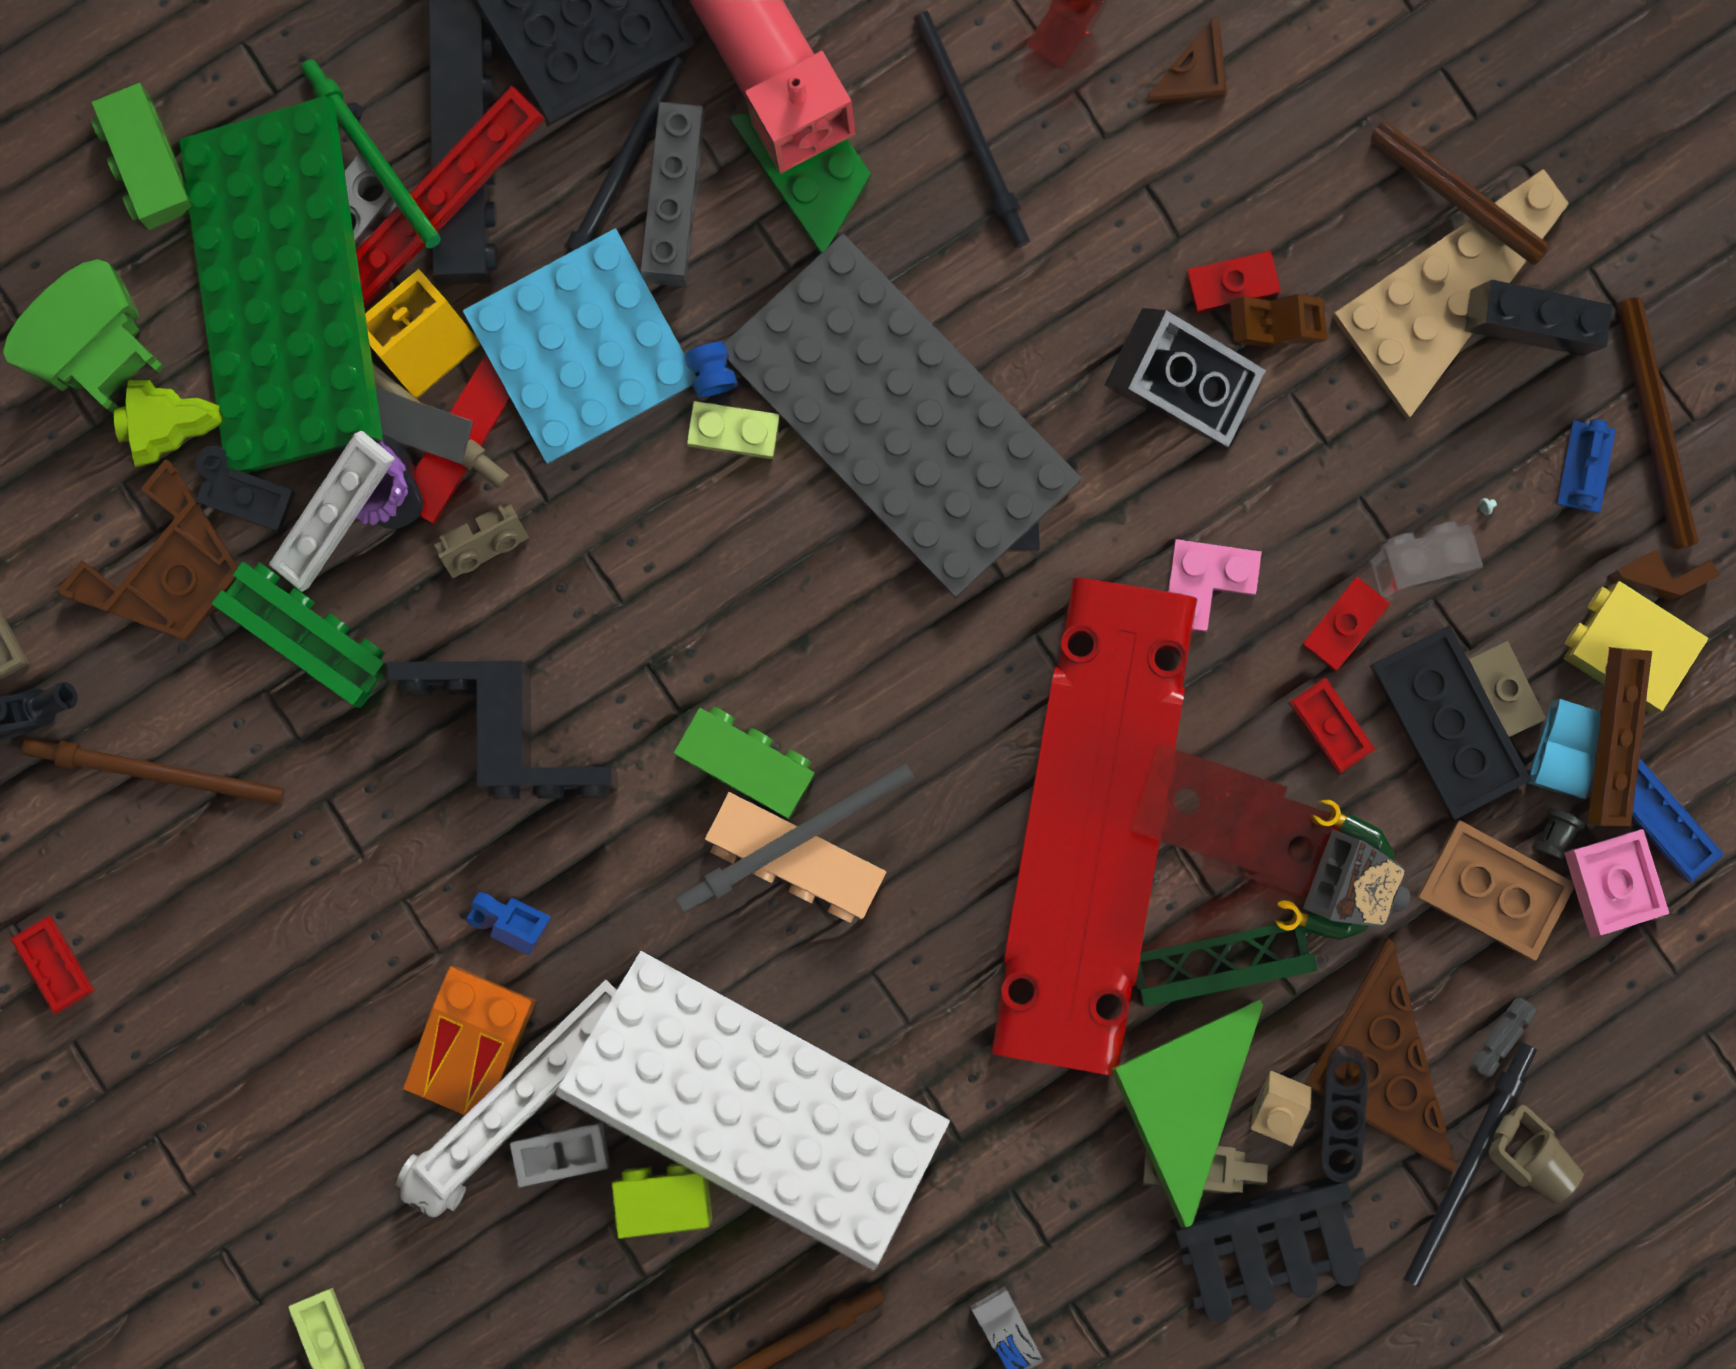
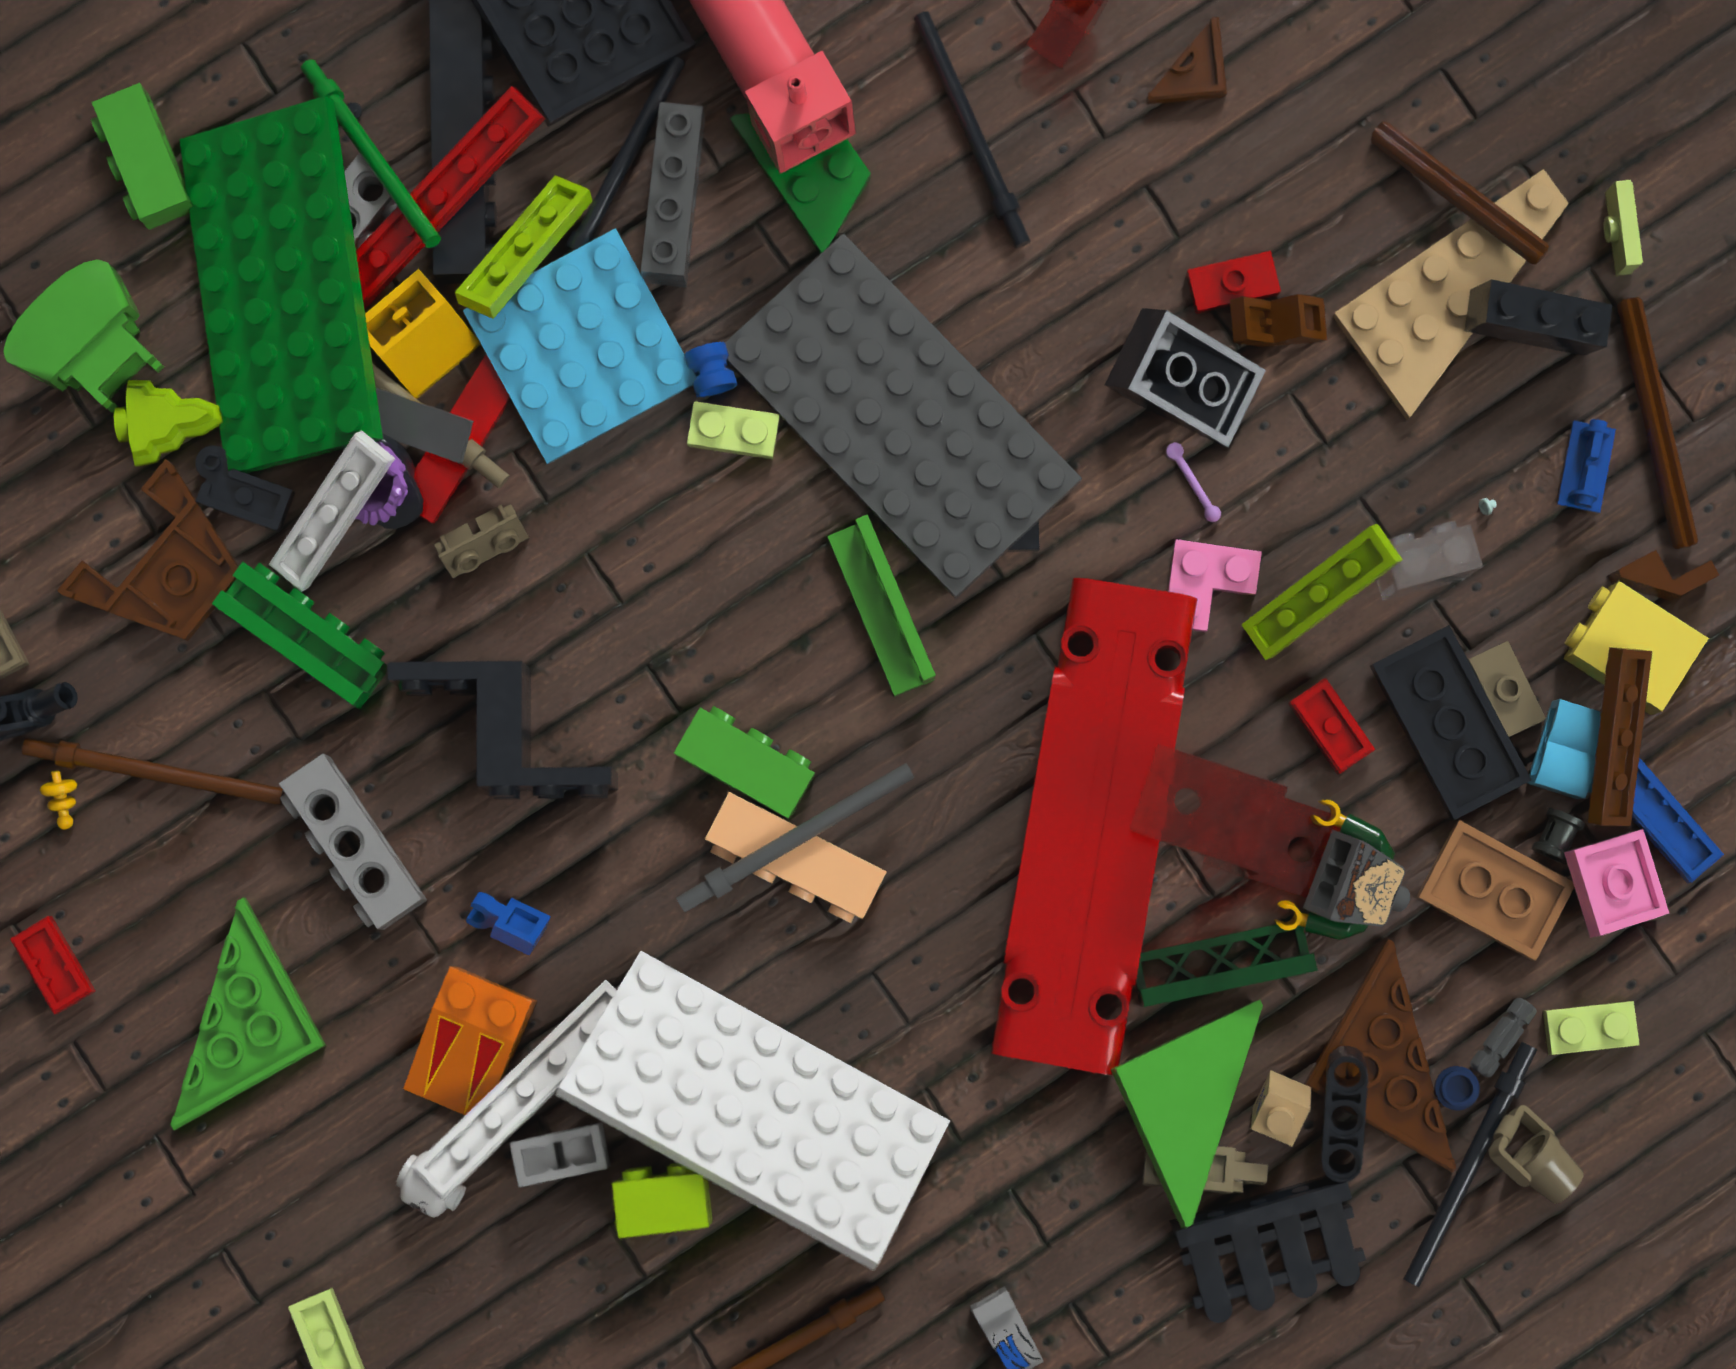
(61, 803): none -> yellow hair
(249, 1023): none -> bright green tile
(400, 891): none -> light grey brick
(523, 247): none -> lime plate
(881, 607): none -> bright green fence
(1174, 452): none -> lavender hinge
(1322, 591): none -> lime plate
(1345, 624): red plate -> none
(1456, 1088): none -> dark blue plate
(1591, 1028): none -> yellowish green plate
(1622, 227): none -> yellowish green plate

